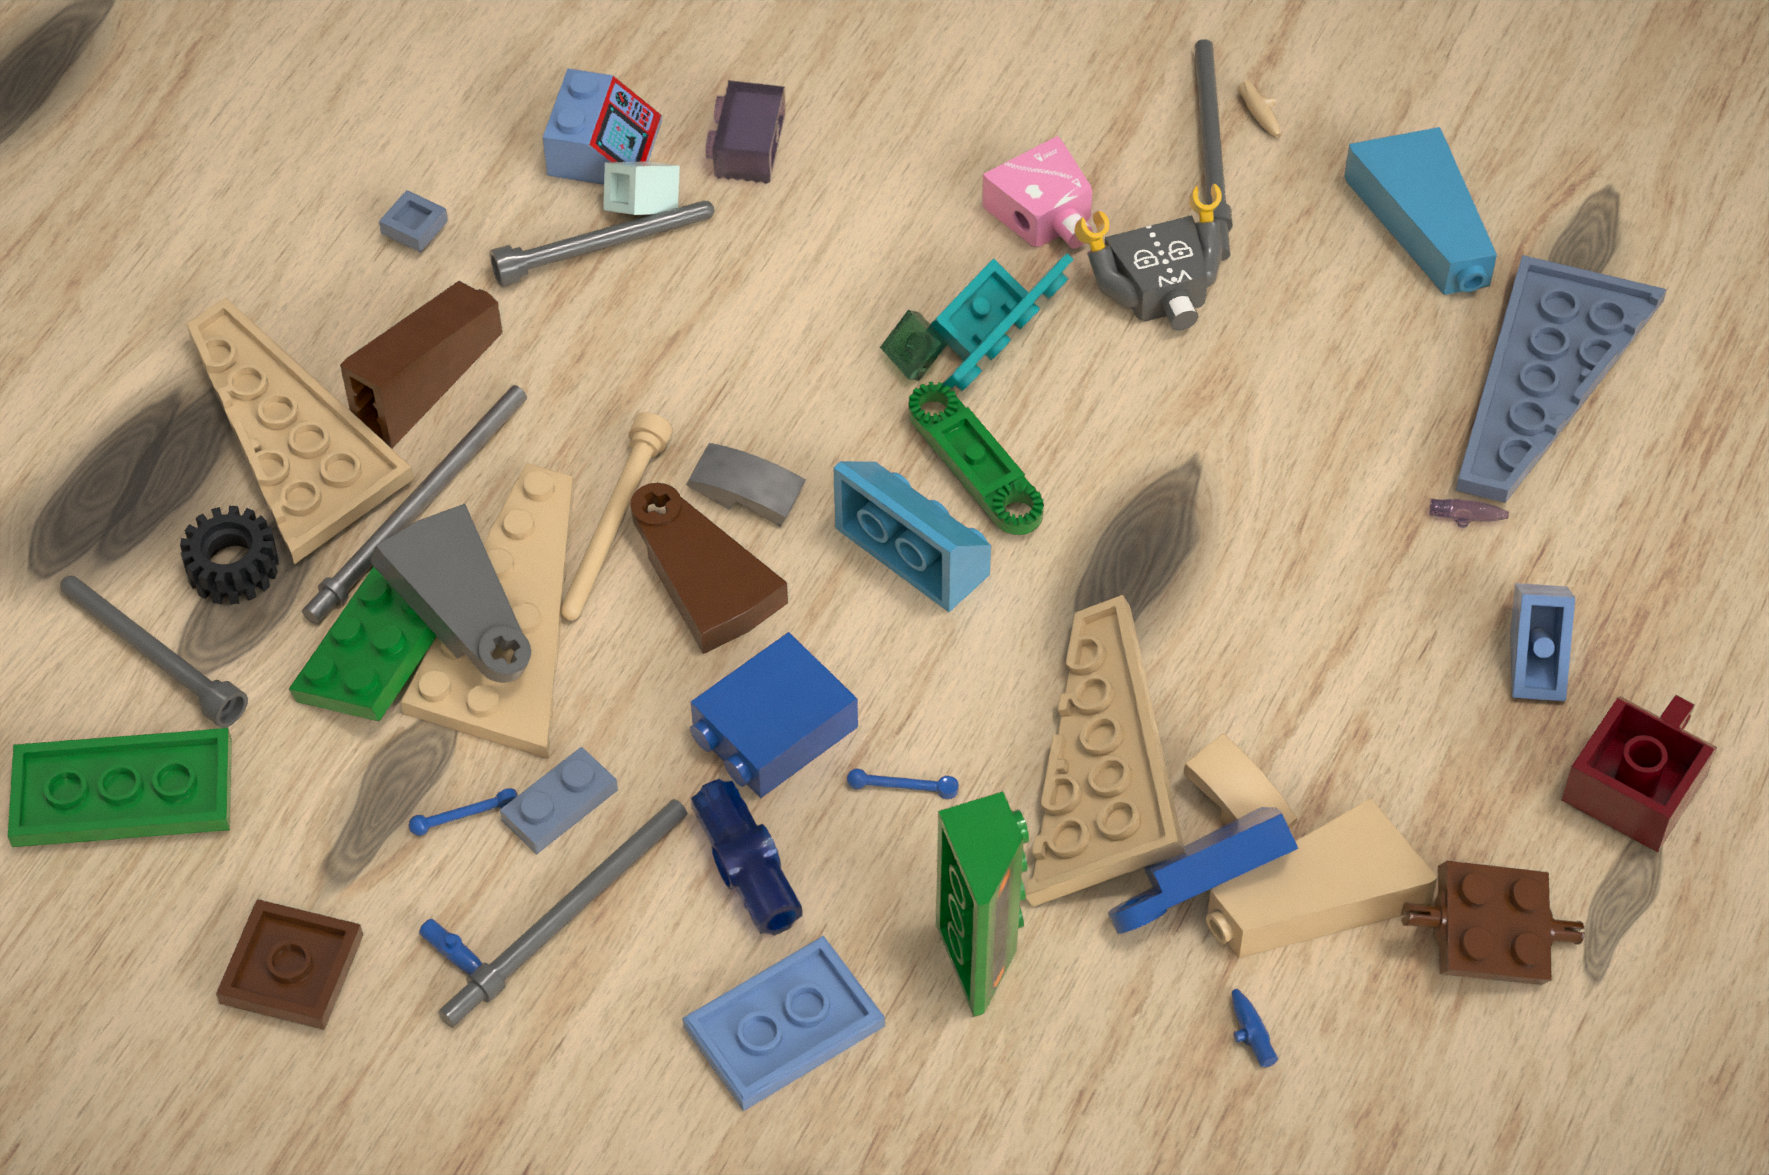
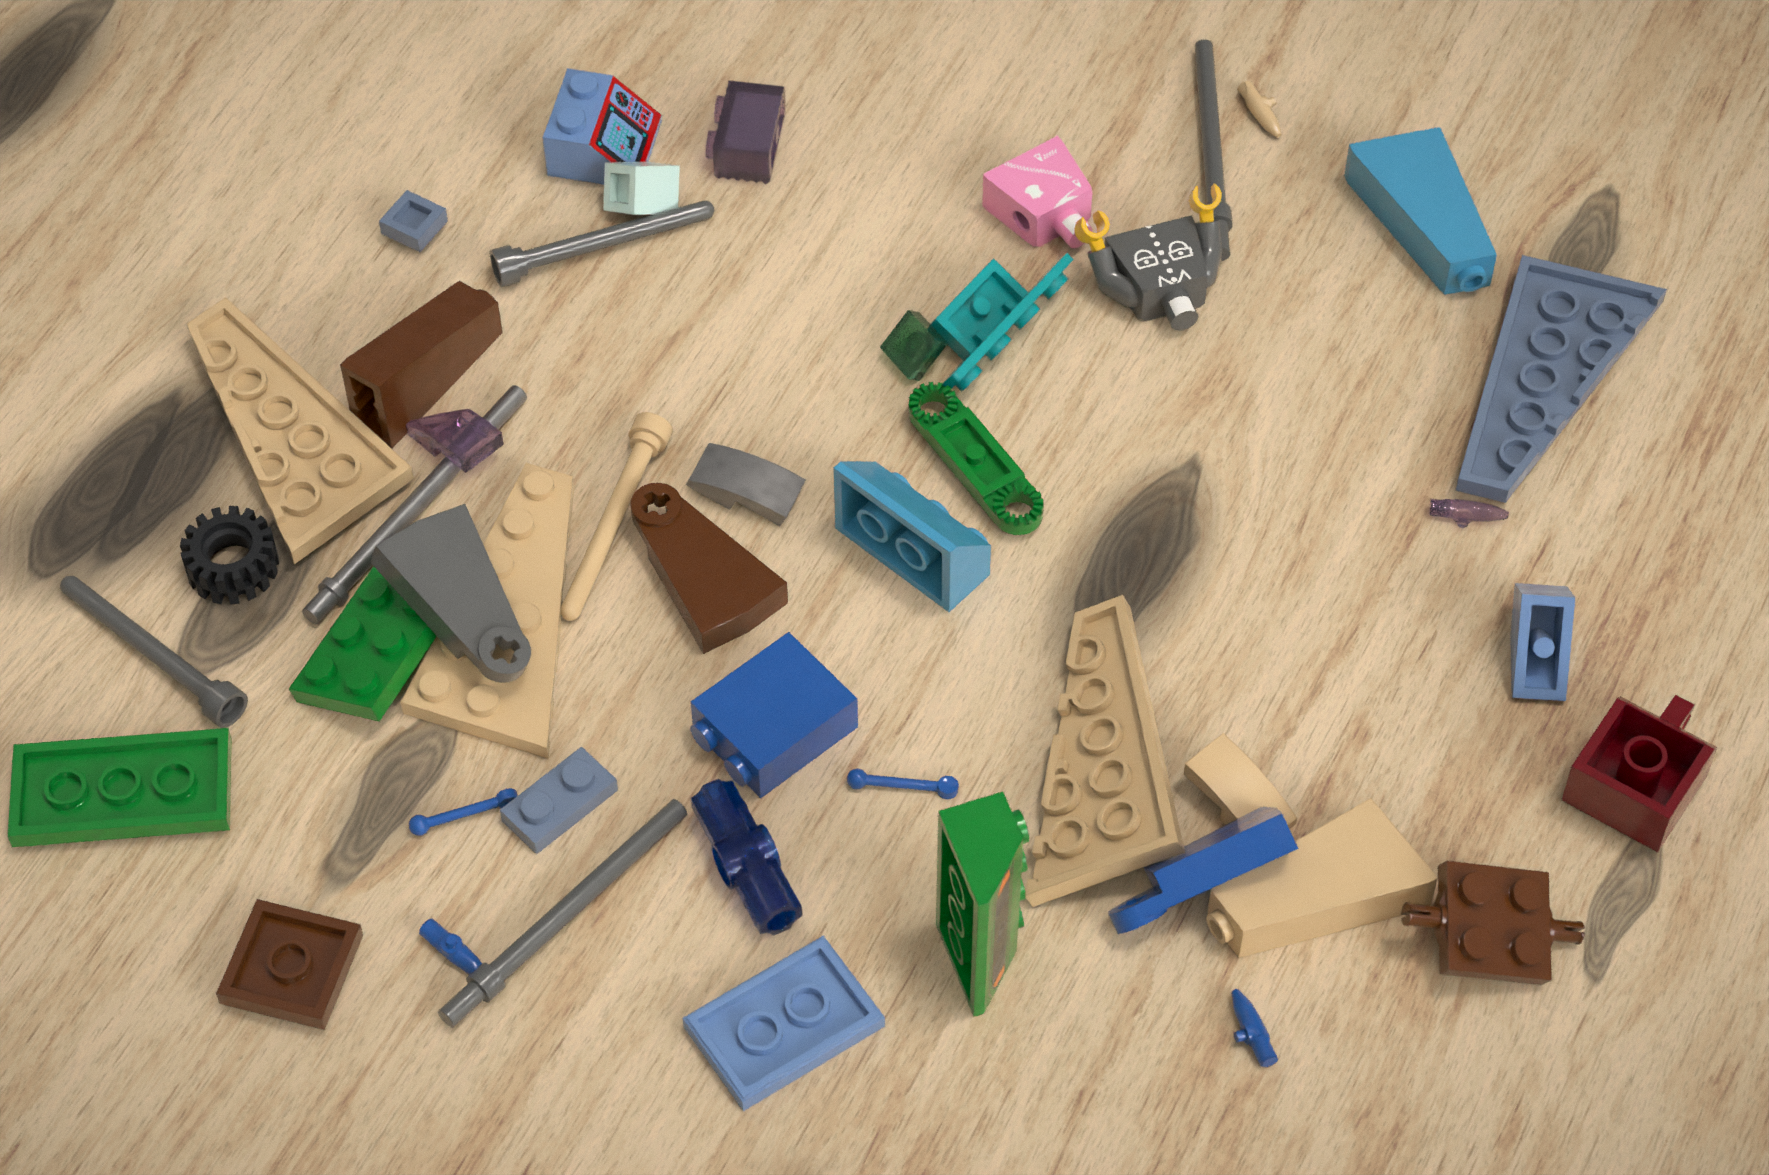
(458, 435): none -> slope

